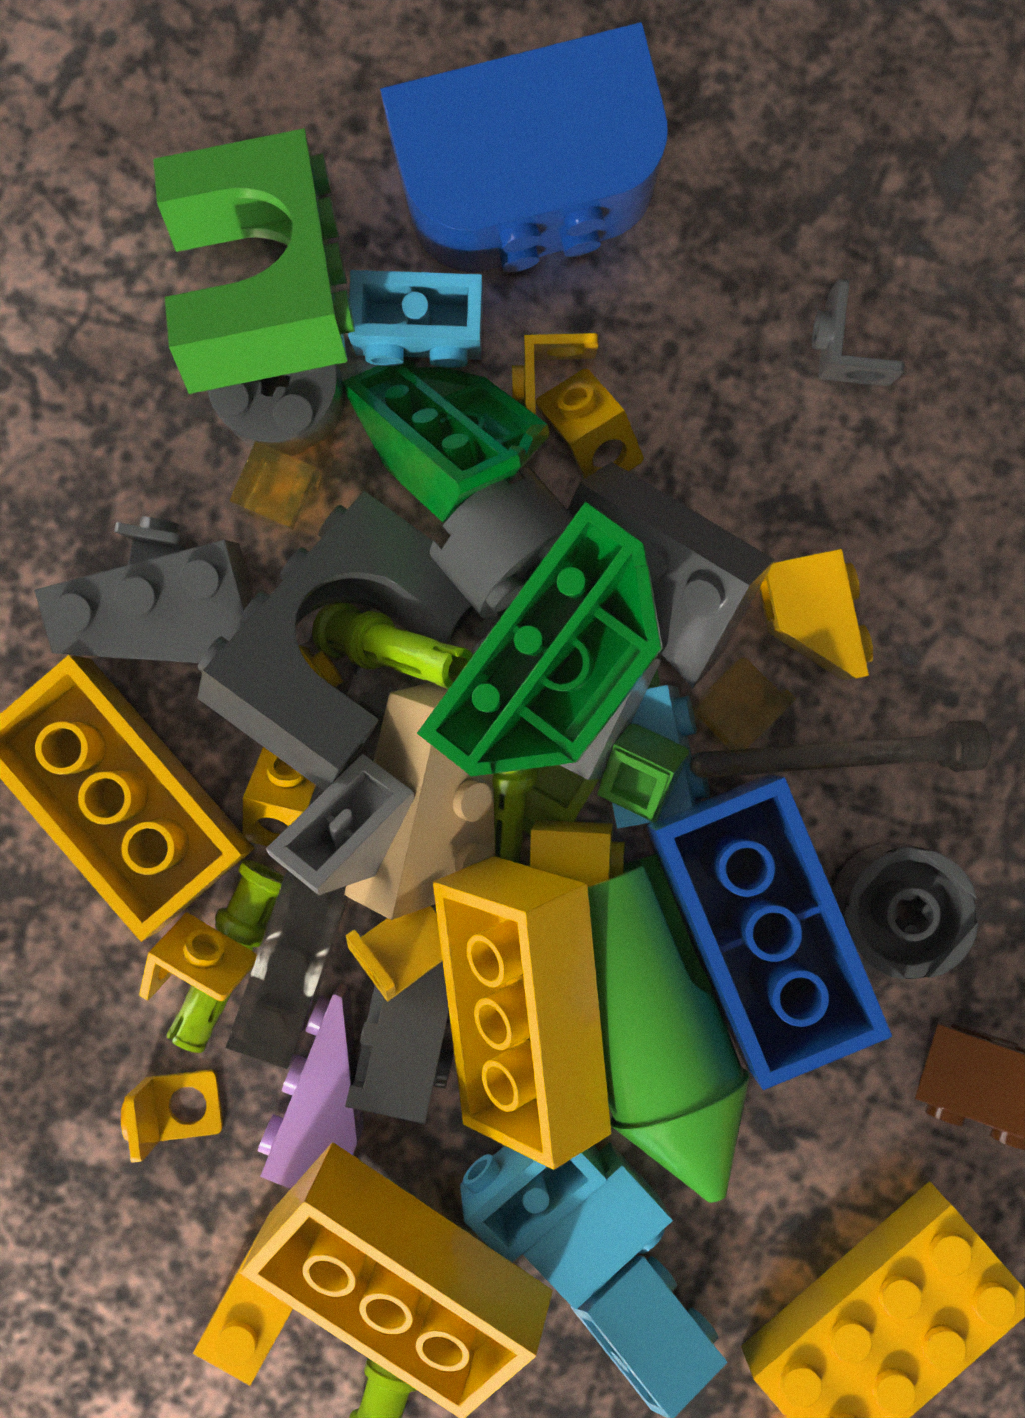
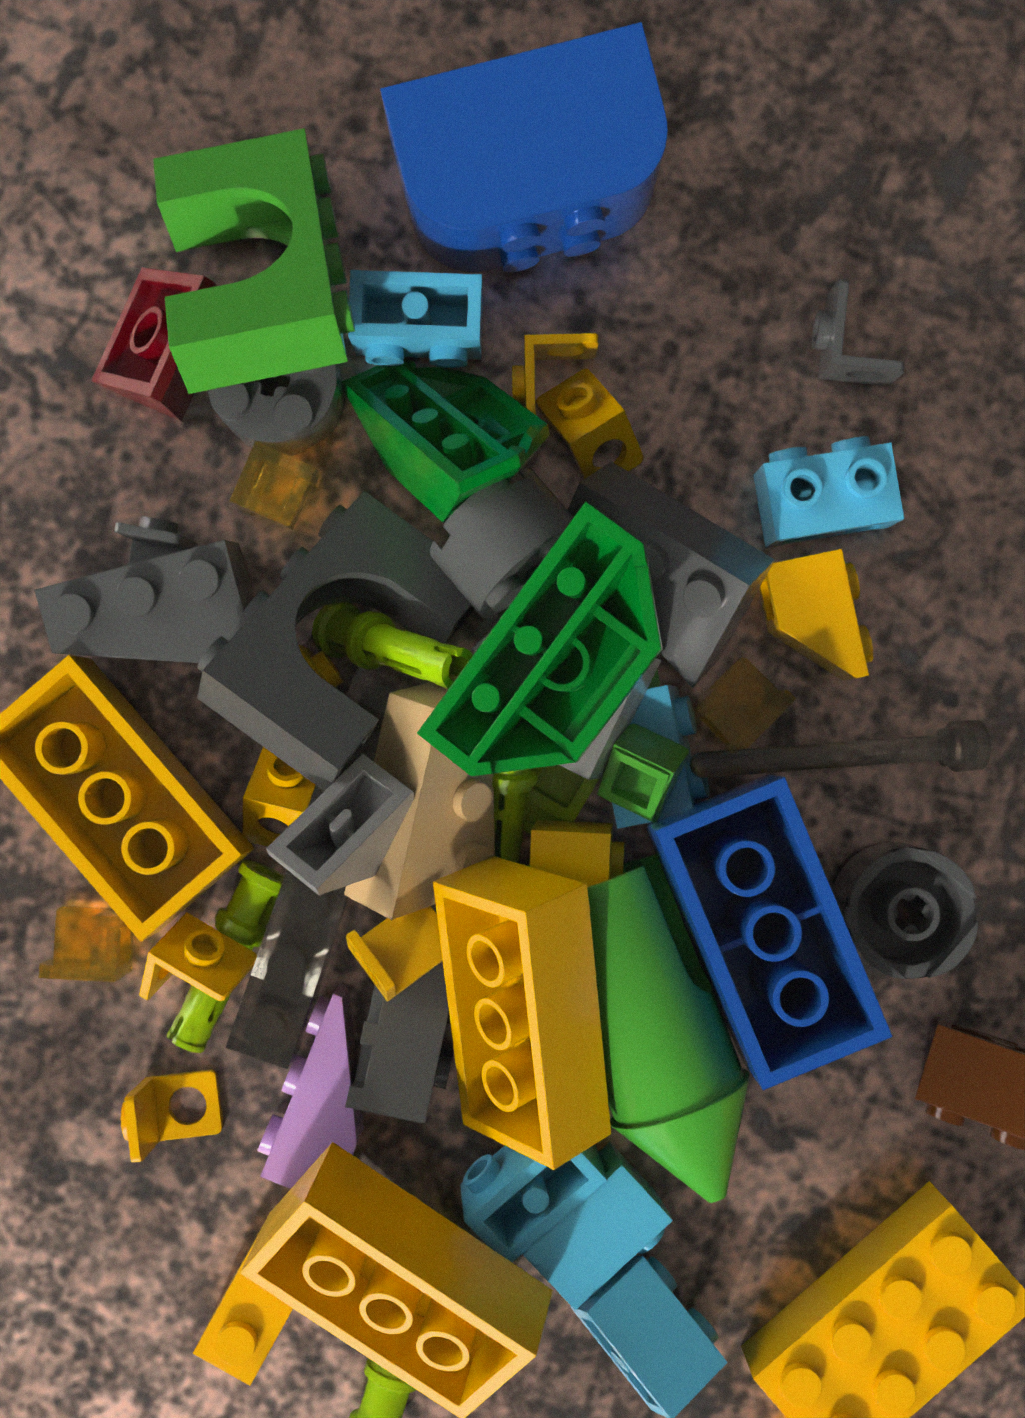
(89, 946): none -> clear yellow panel
(138, 352): none -> dark red slope
(827, 492): none -> medium azure brick

